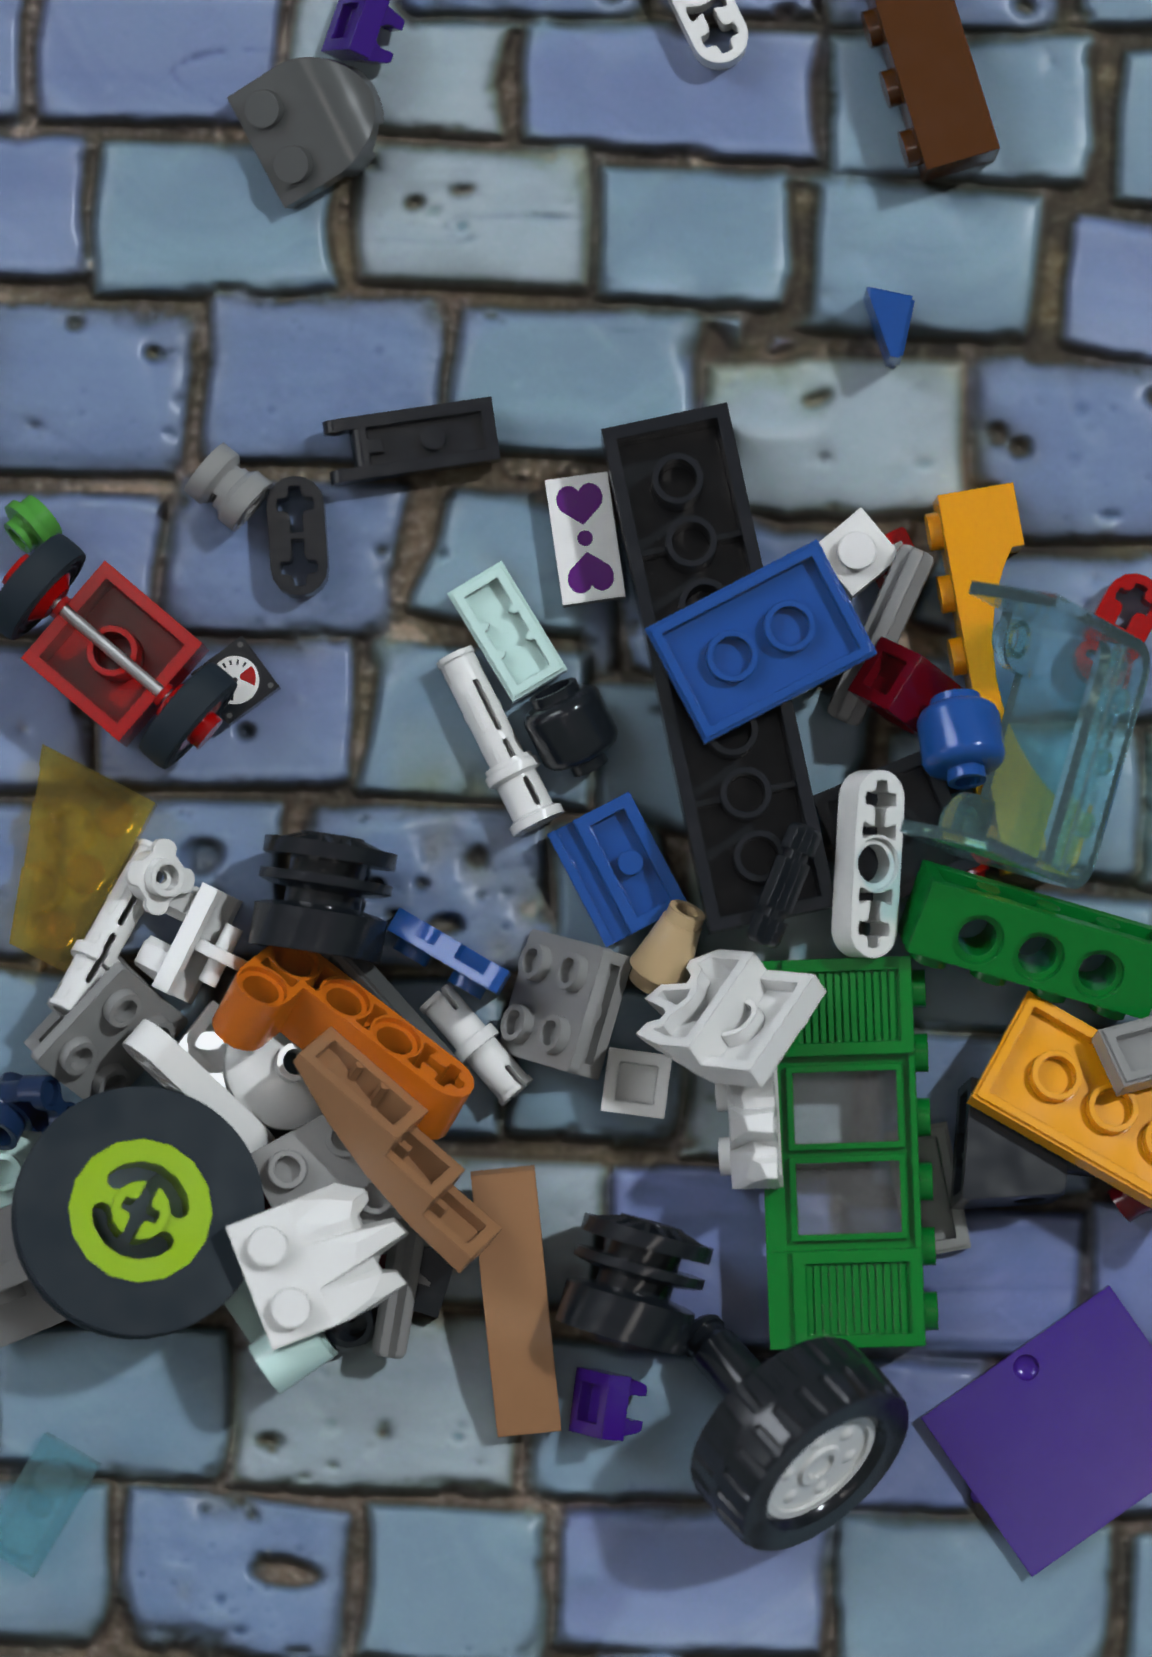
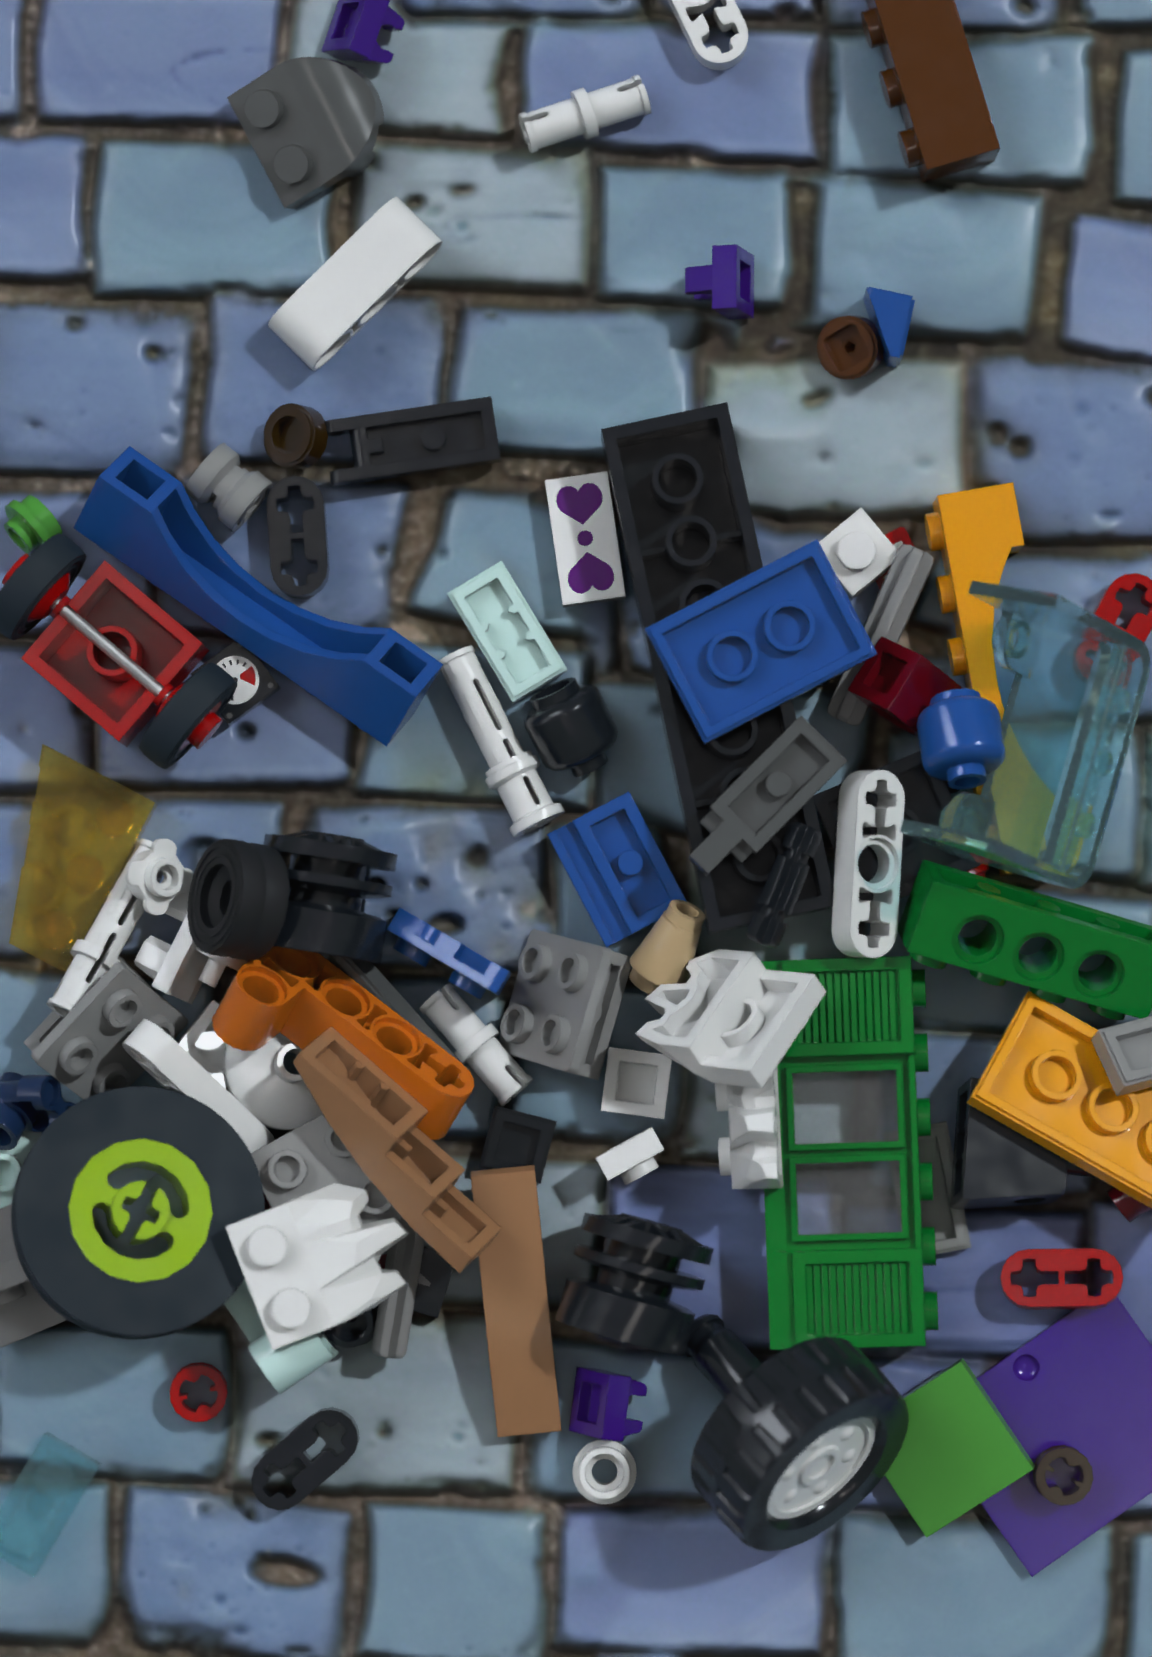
(154, 529): none -> blue arch
(205, 1410): none -> red bush
(238, 899): none -> black tyre
(295, 436): none -> dark brown tile
(295, 1447): none -> black beam
(355, 283): none -> white beam
(517, 1141): none -> black tile
(584, 113): none -> white pin
(604, 1492): none -> white plate
(632, 1157): none -> white plate
(725, 282): none -> dark purple tile
(767, 795): none -> dark grey hinge
(850, 347): none -> reddish brown tile
(953, 1450): none -> bright green tile
(1052, 1491): none -> dark brown bush
(1061, 1263): none -> red beam

